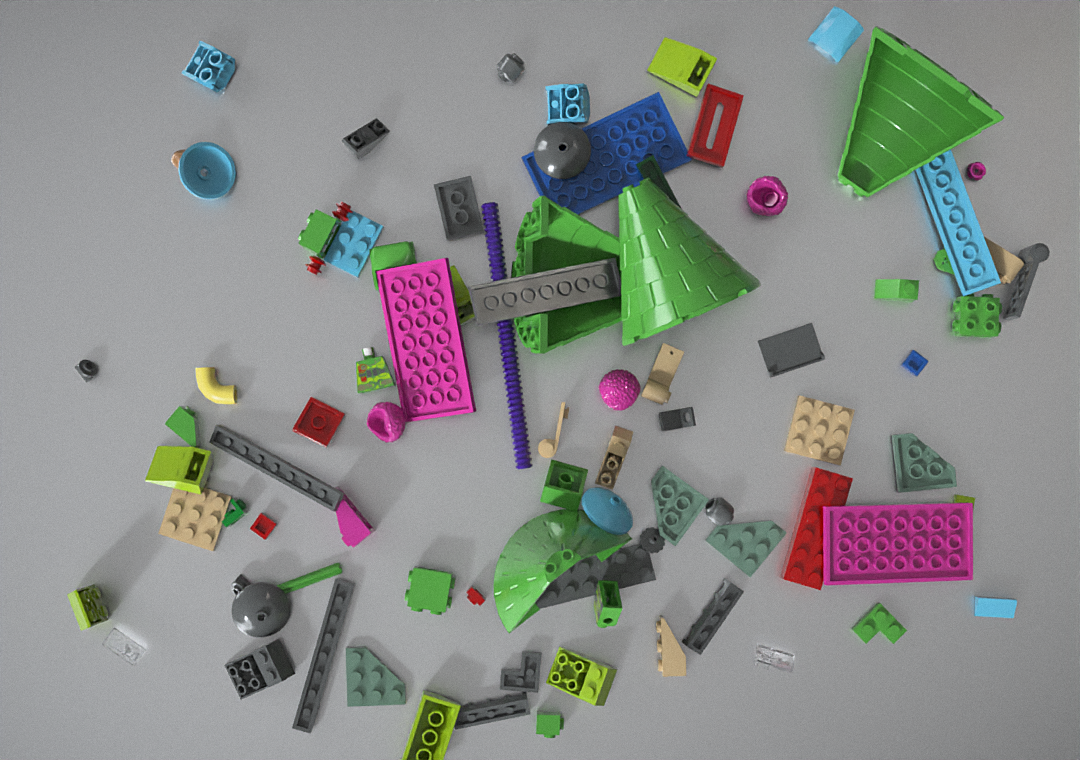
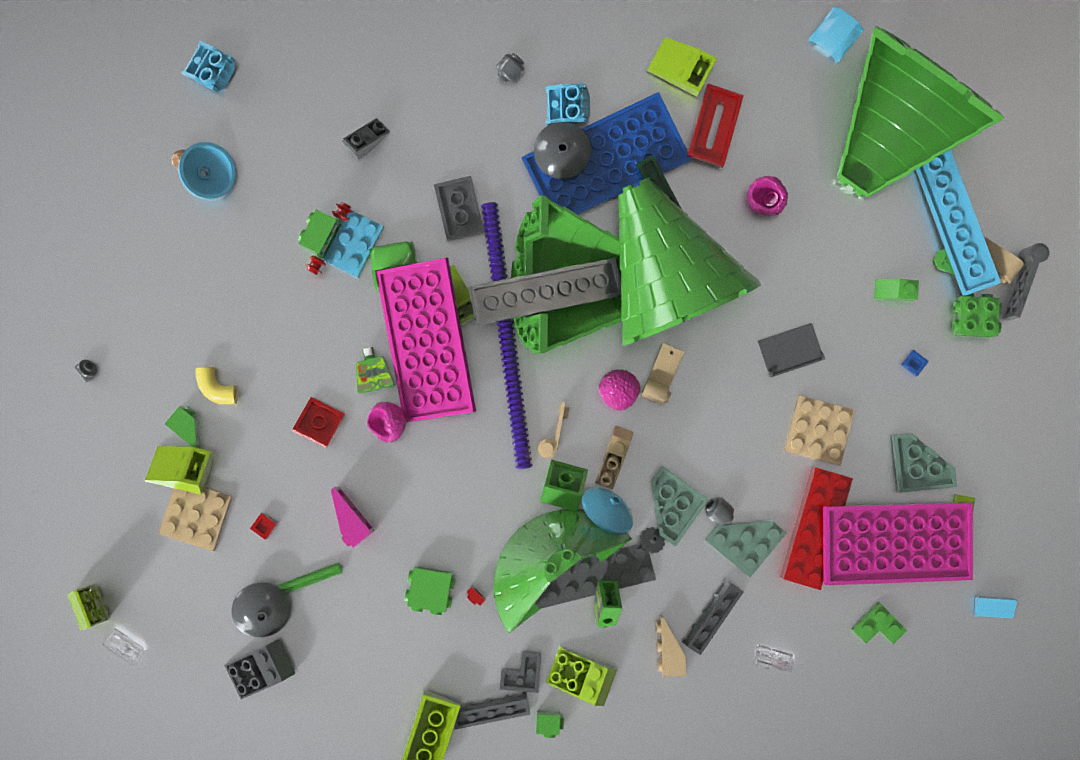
(234, 515): green bracket -> none
(240, 583): dark grey plate -> none
(277, 468): dark grey plate -> none
(323, 655): dark grey plate -> none
(371, 680): sand green plate -> none
(676, 419): dark grey bracket -> none
(976, 166): dark pink plate -> none

